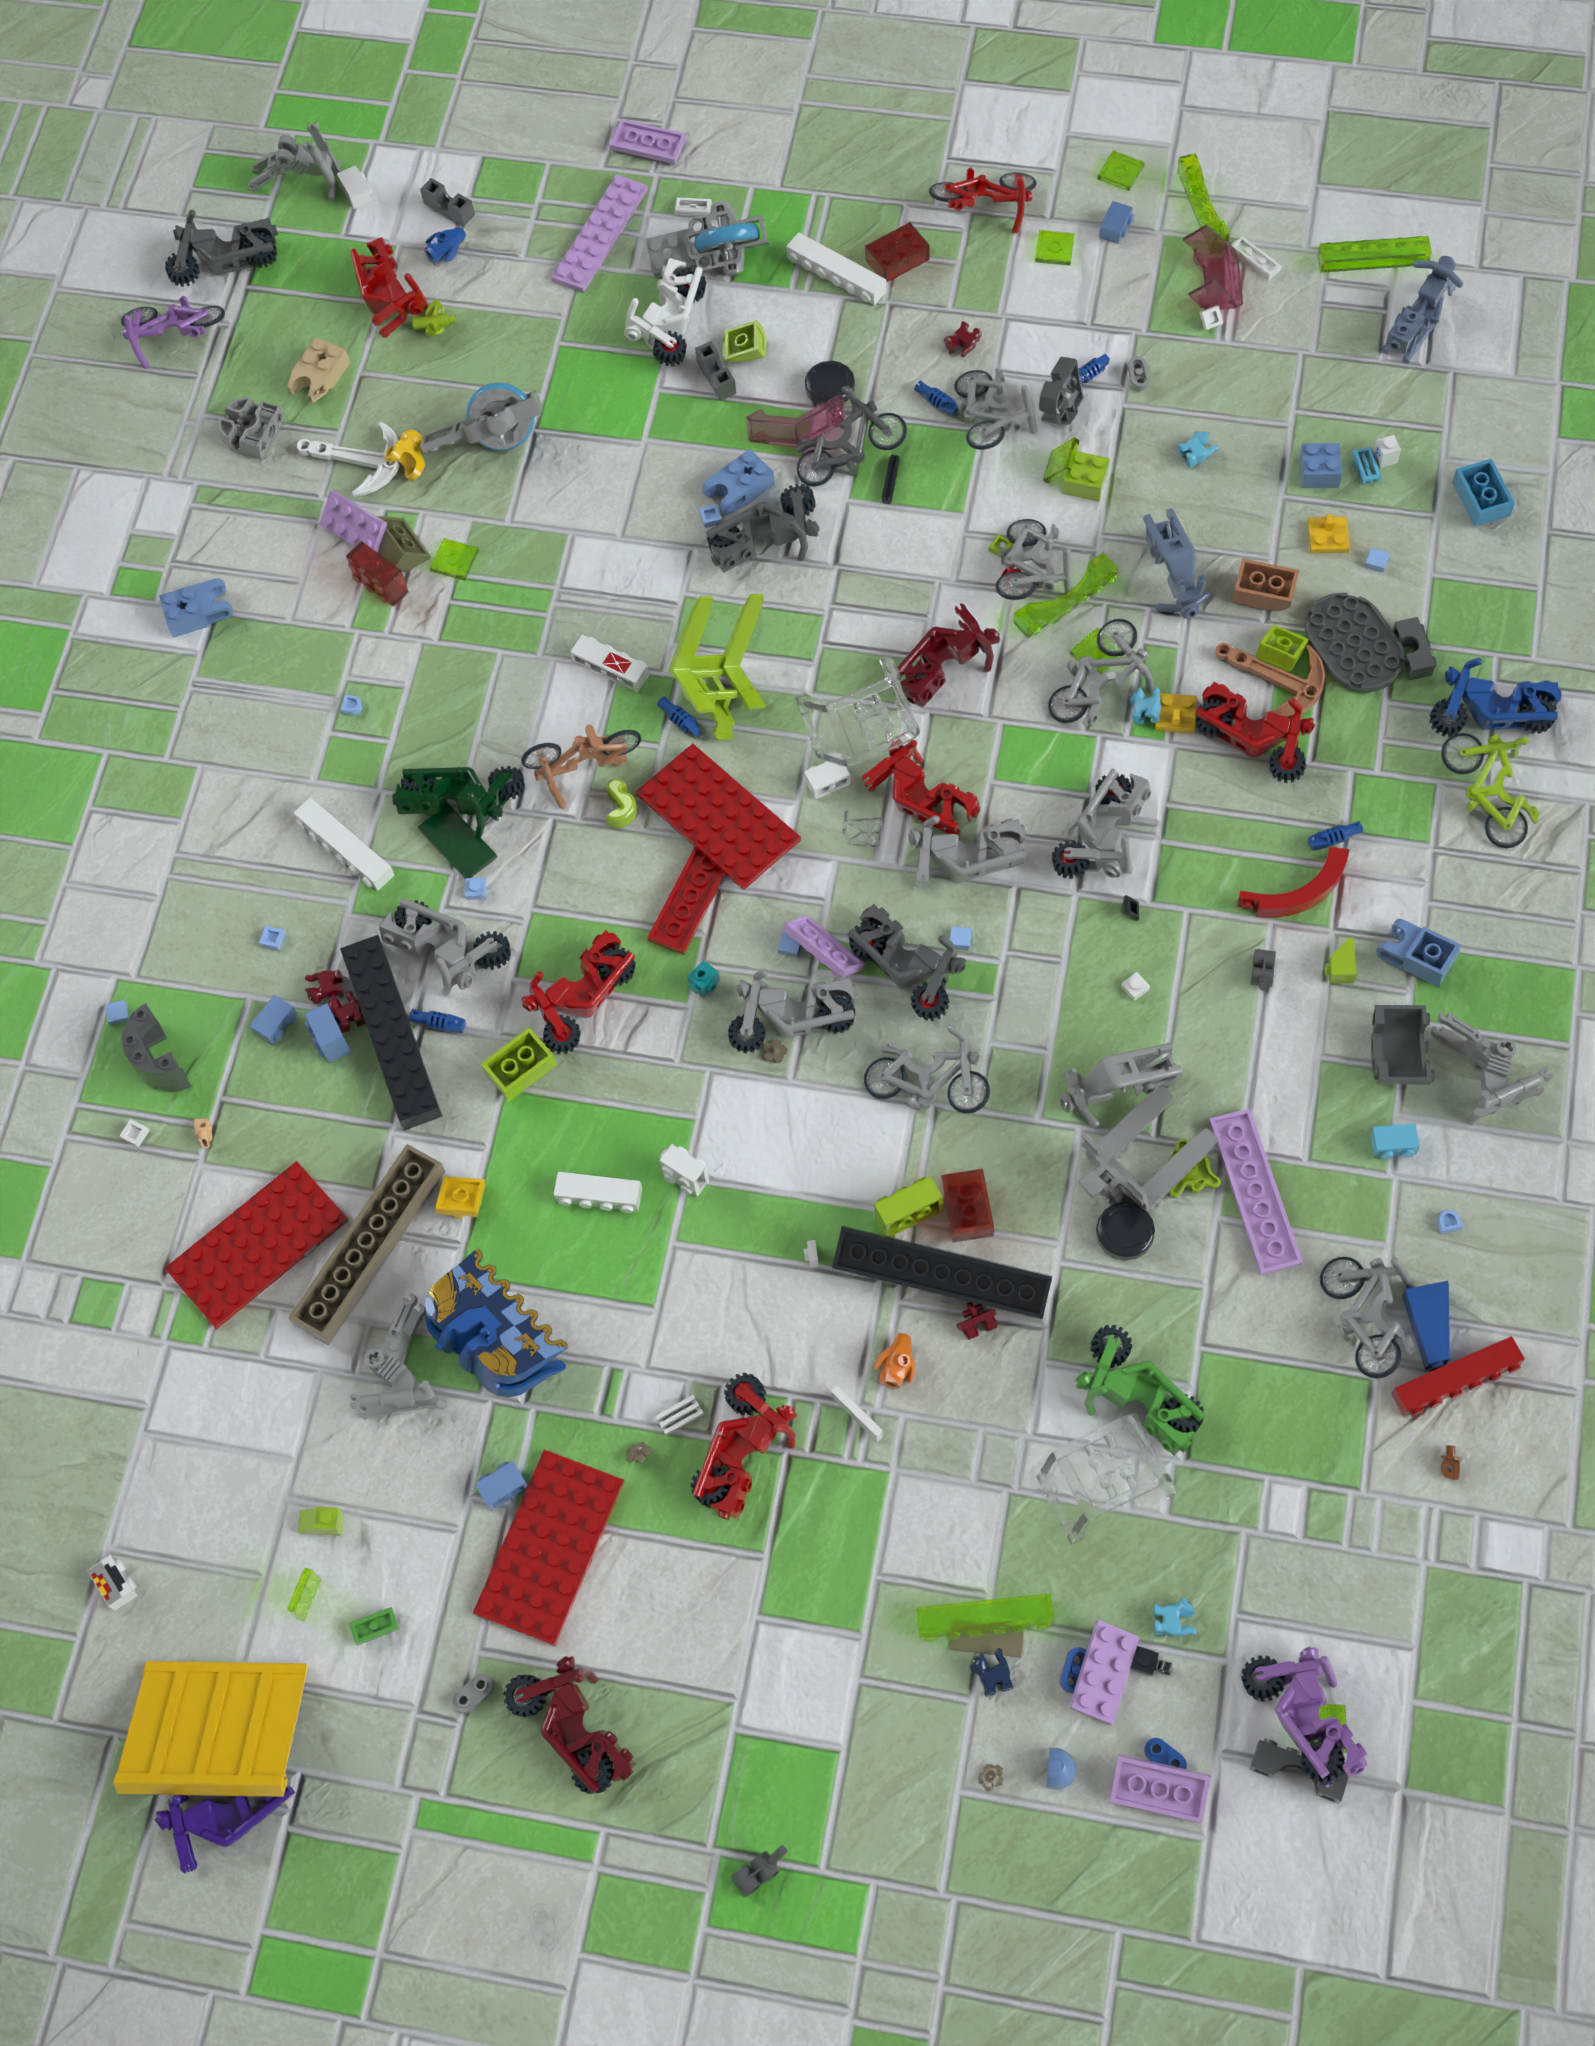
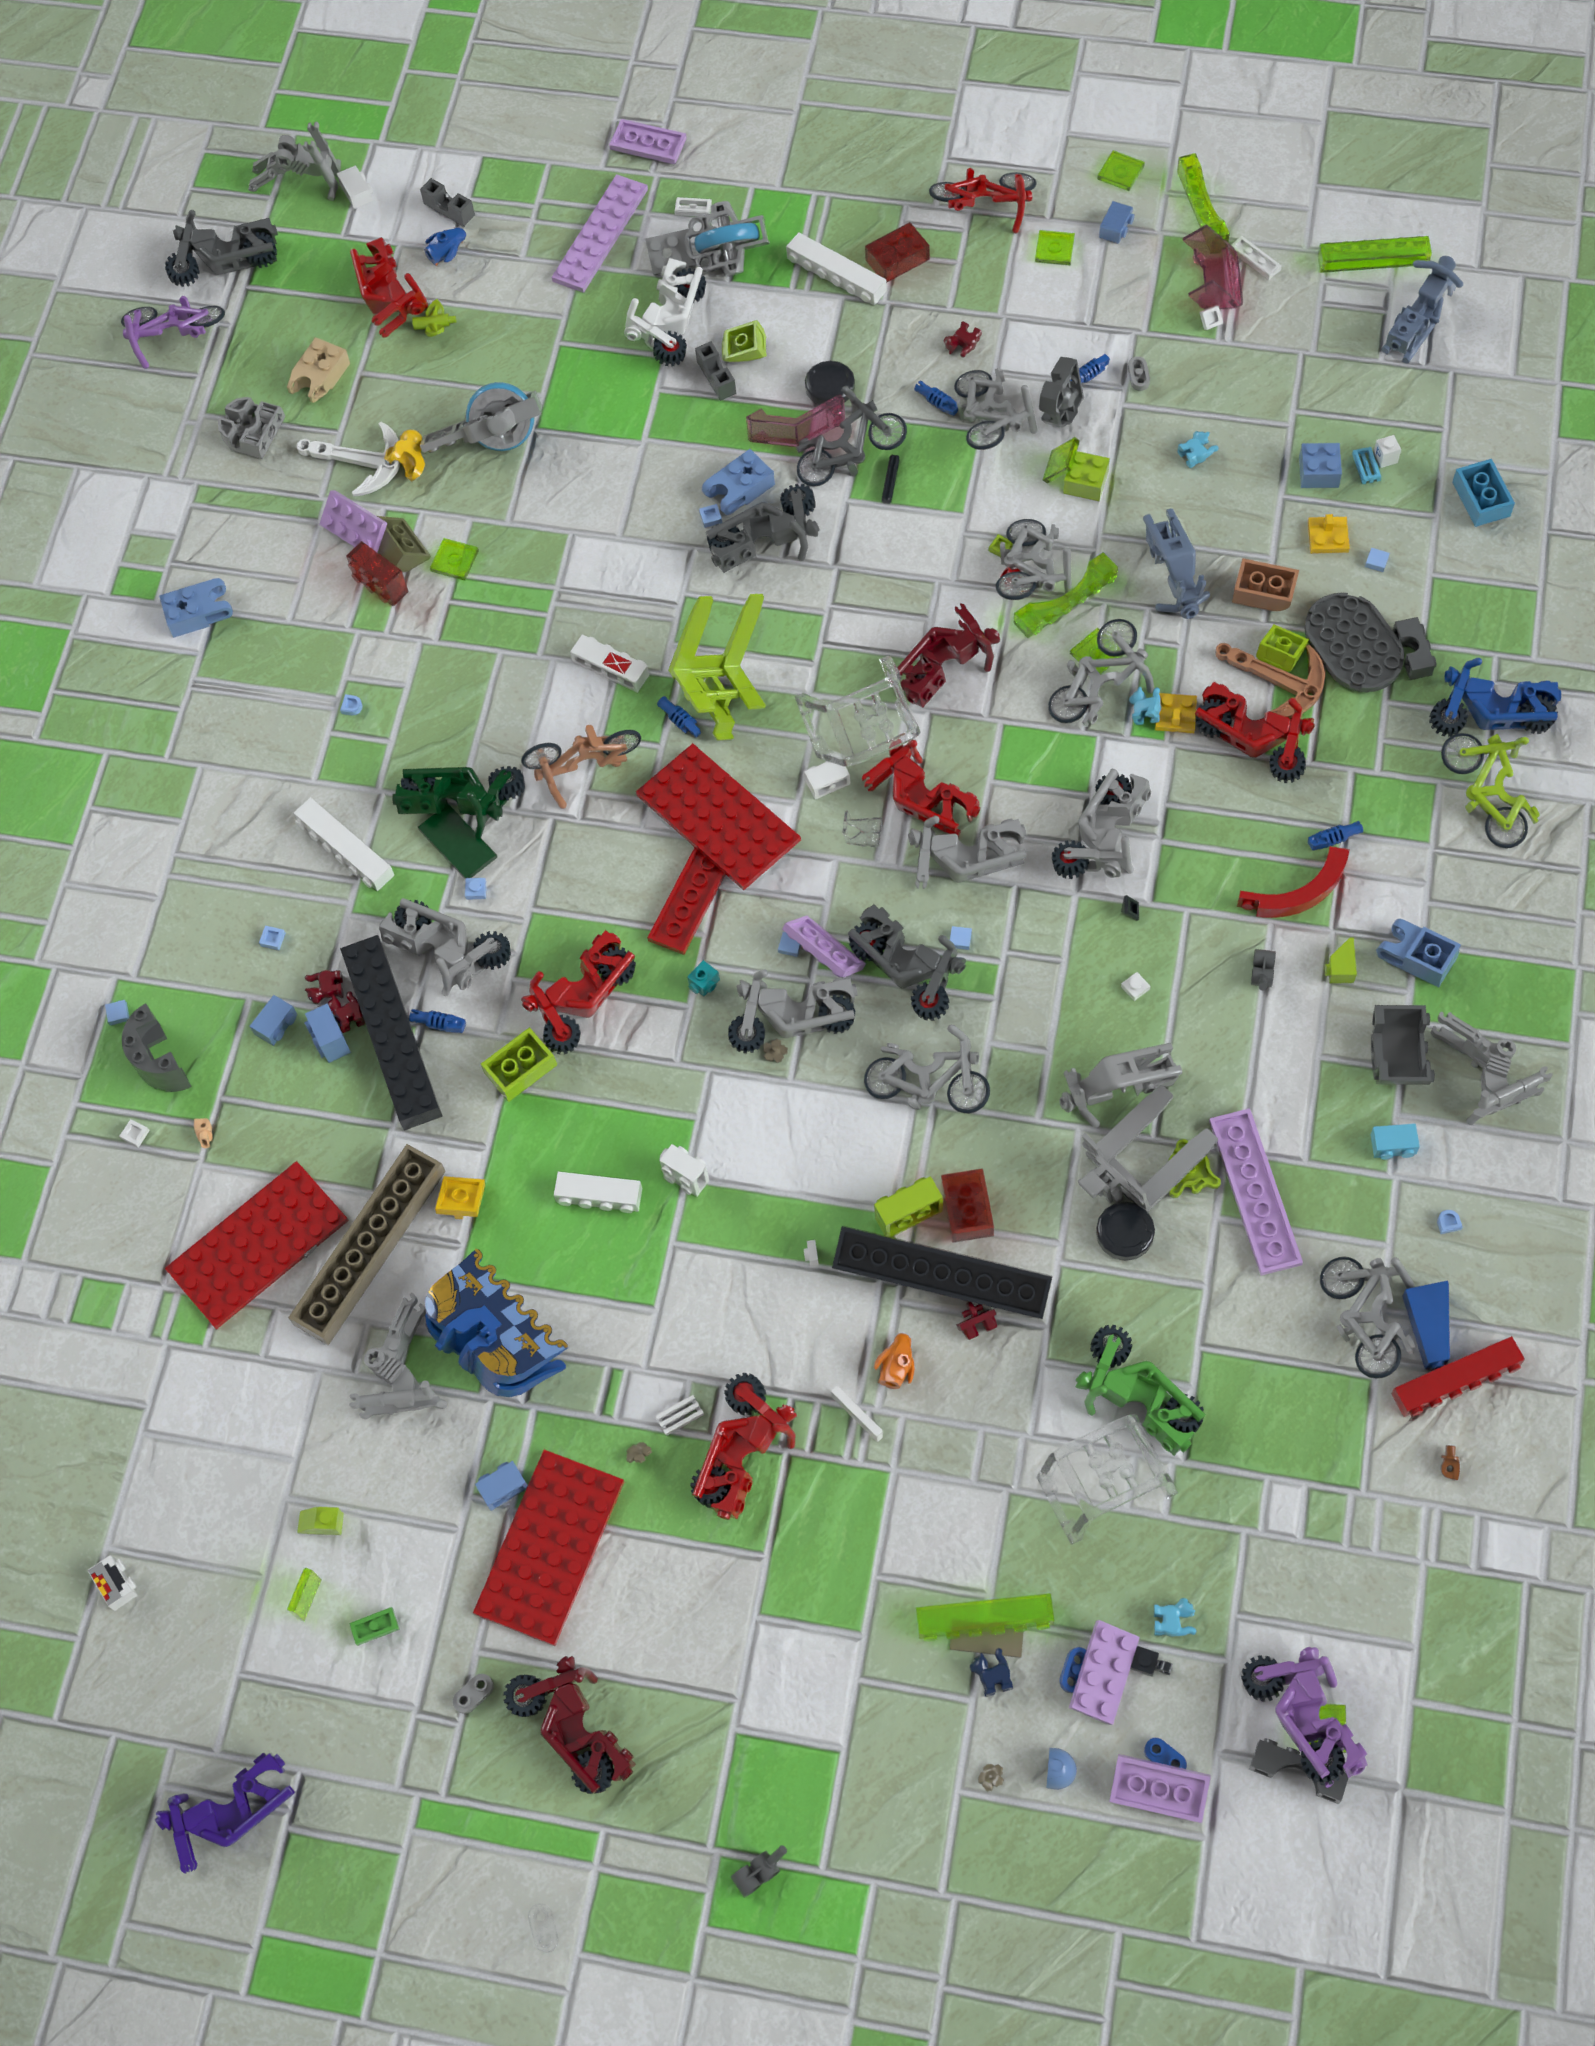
(212, 1729): yellow container -> none
(624, 801): lime animal -> none

